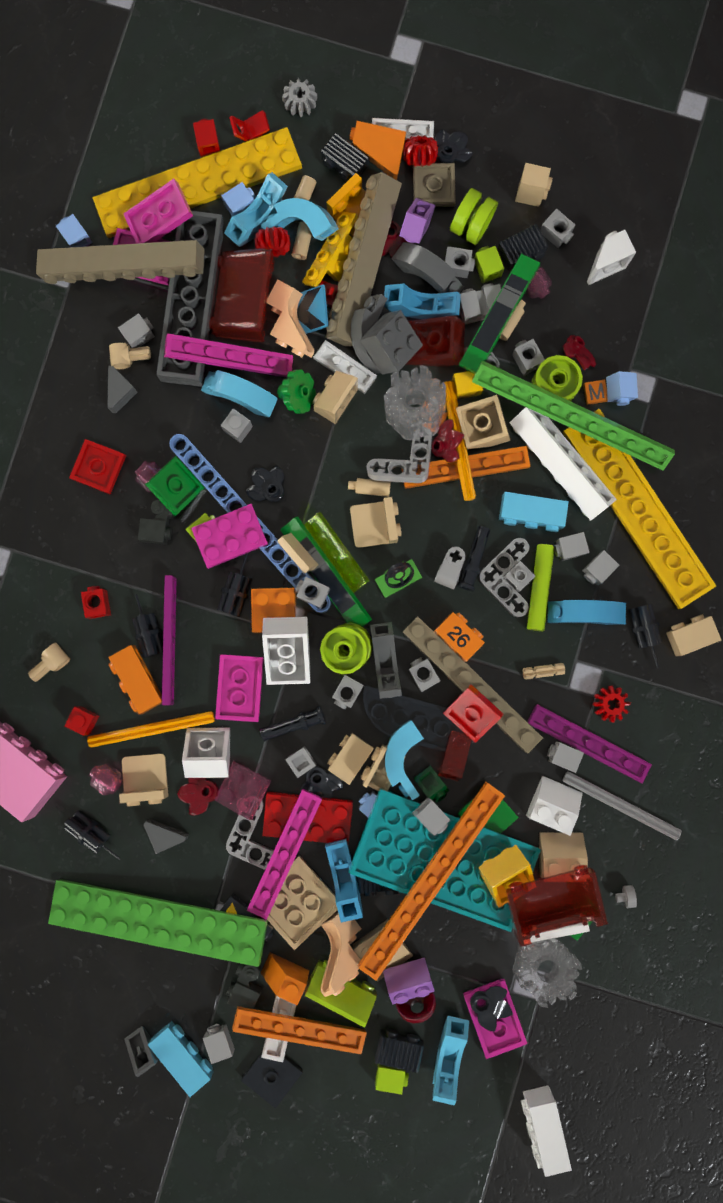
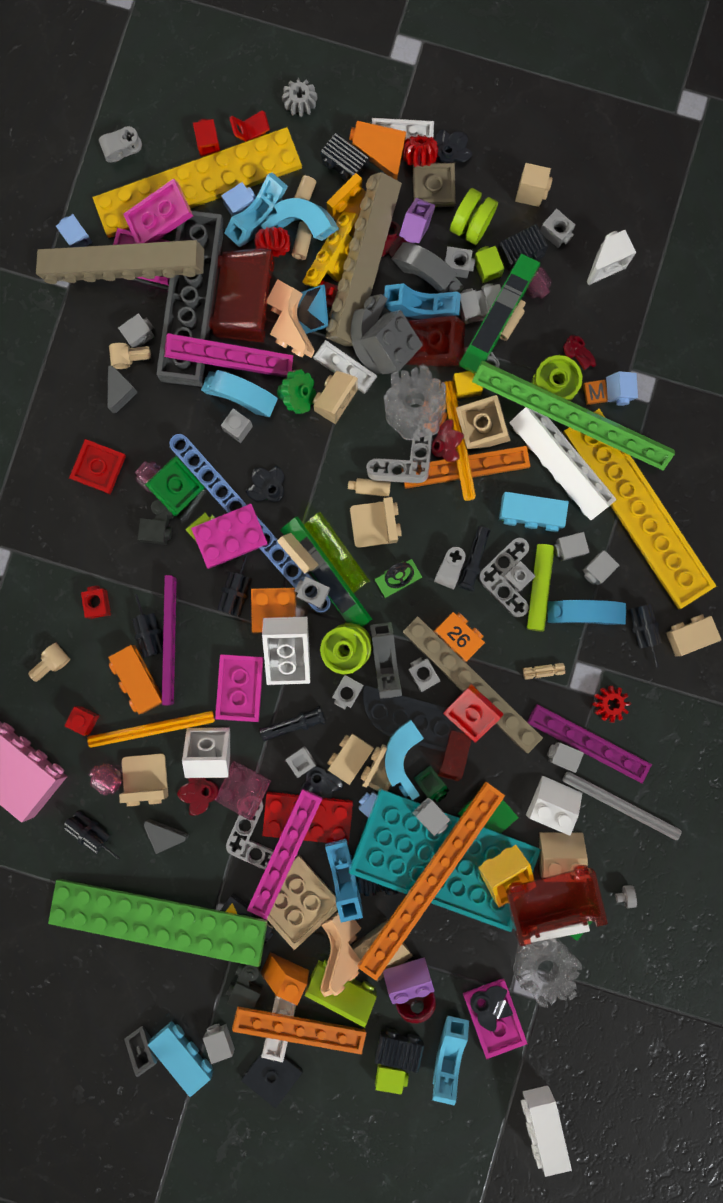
(117, 144): none -> light grey piece
(527, 365): light grey brick -> none

